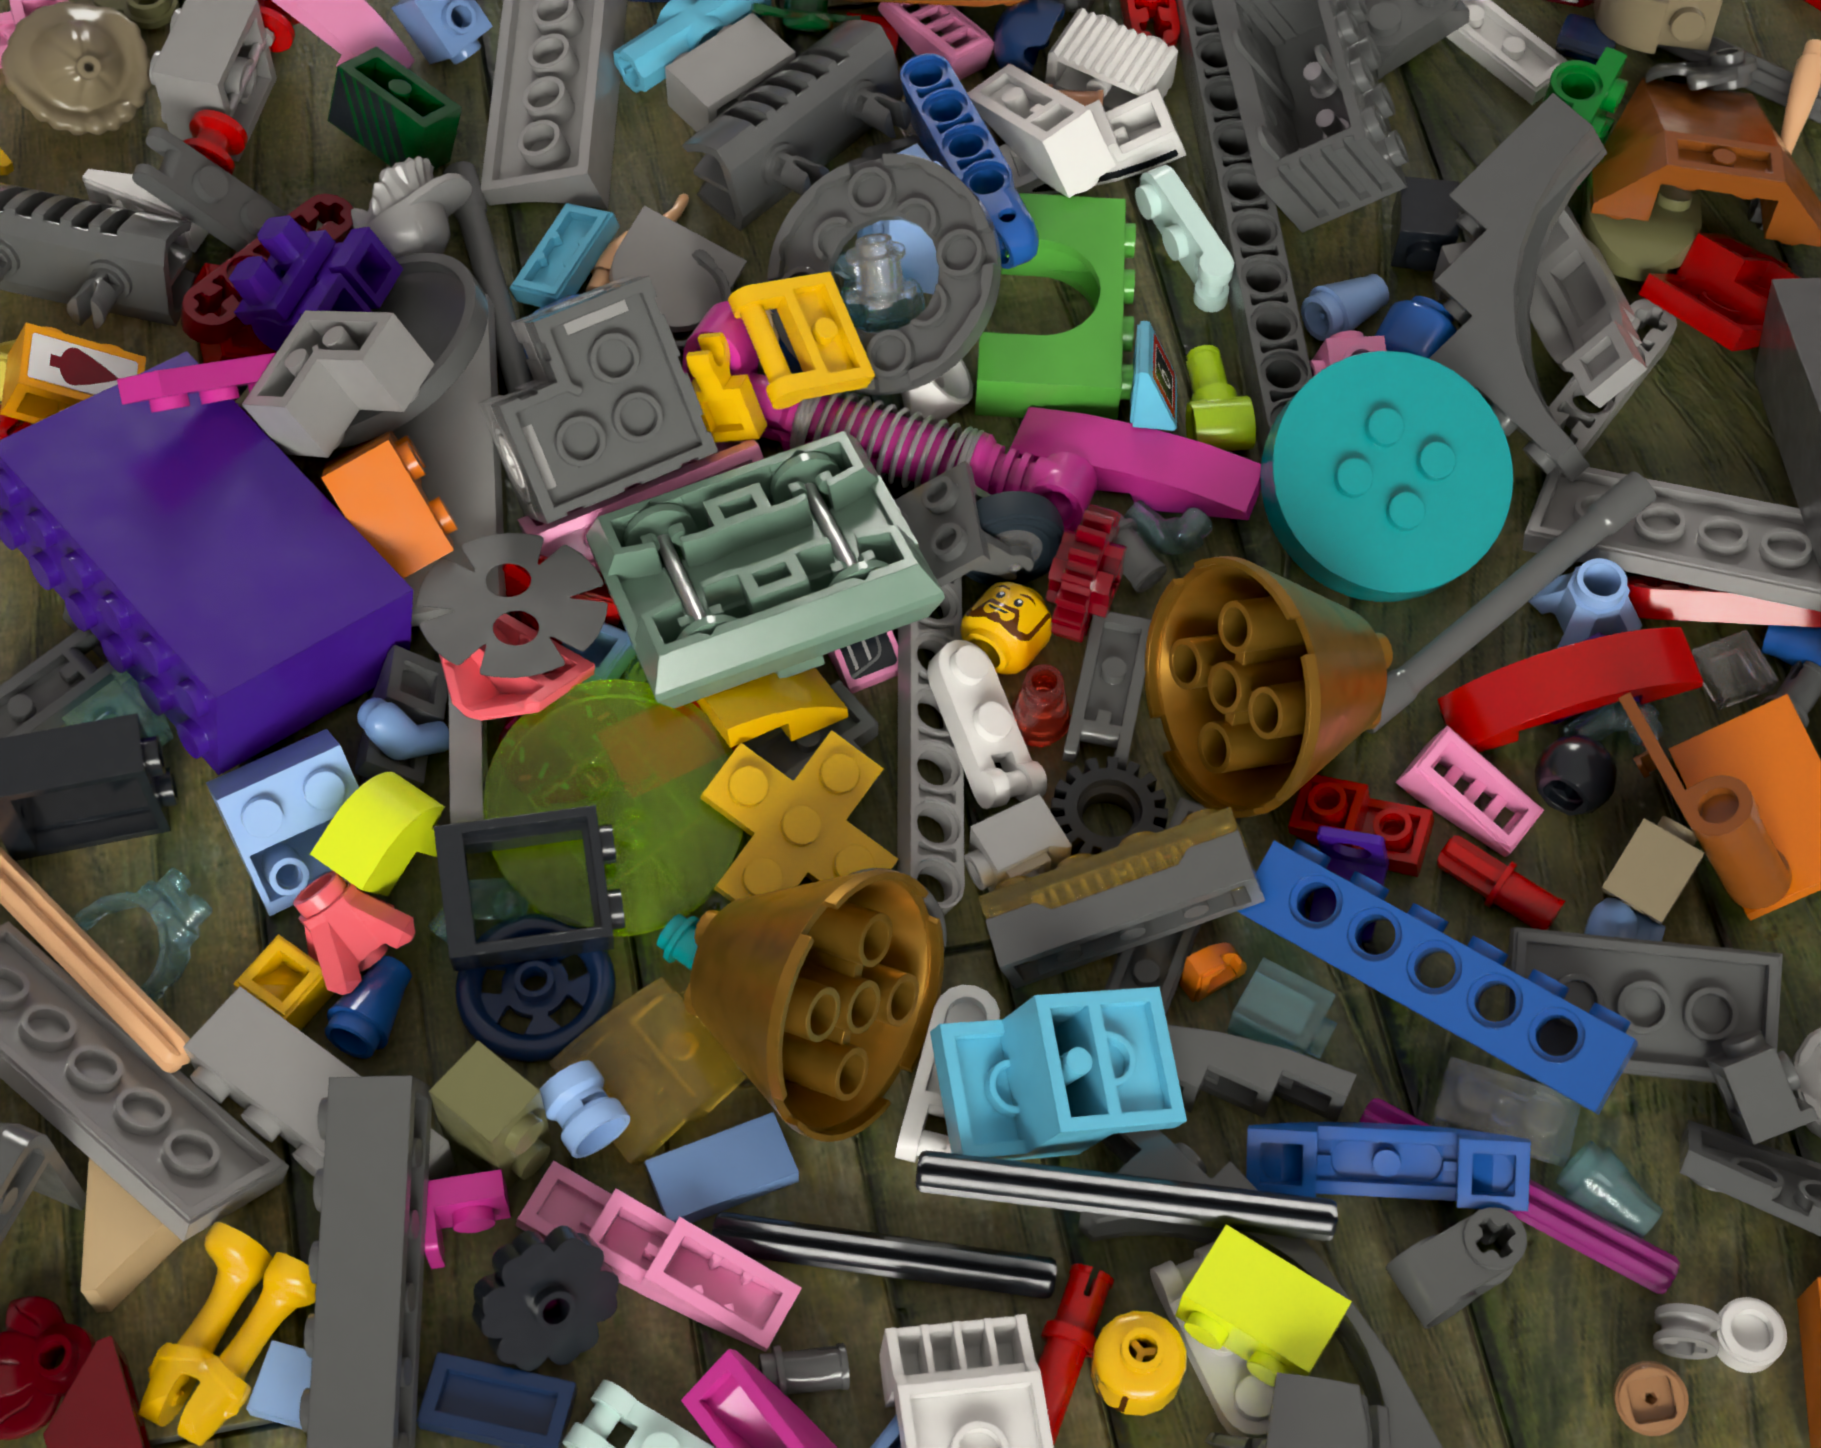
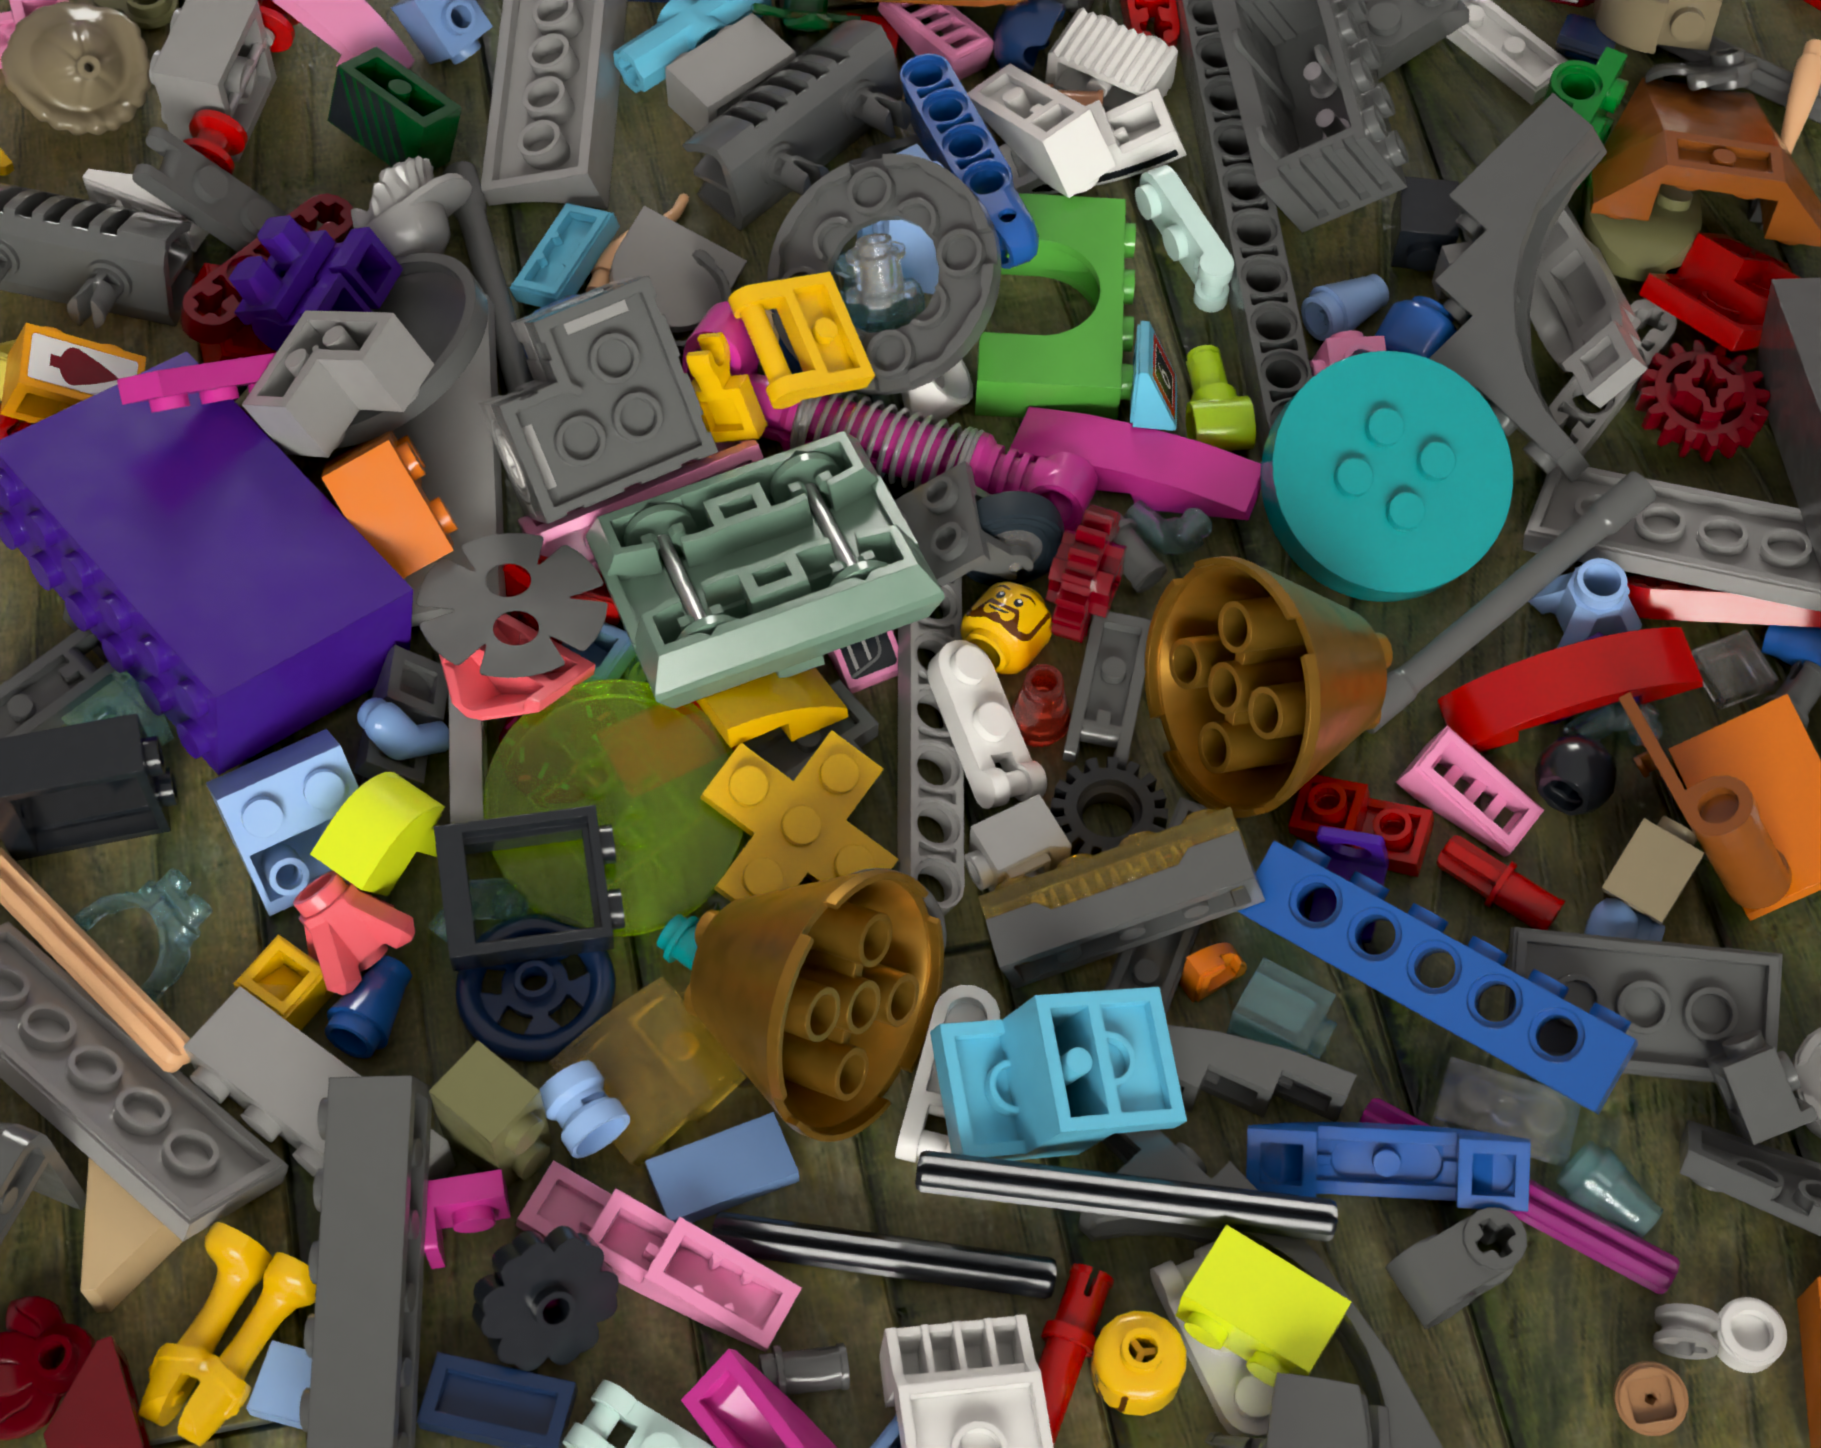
(1702, 400): none -> dark red gear

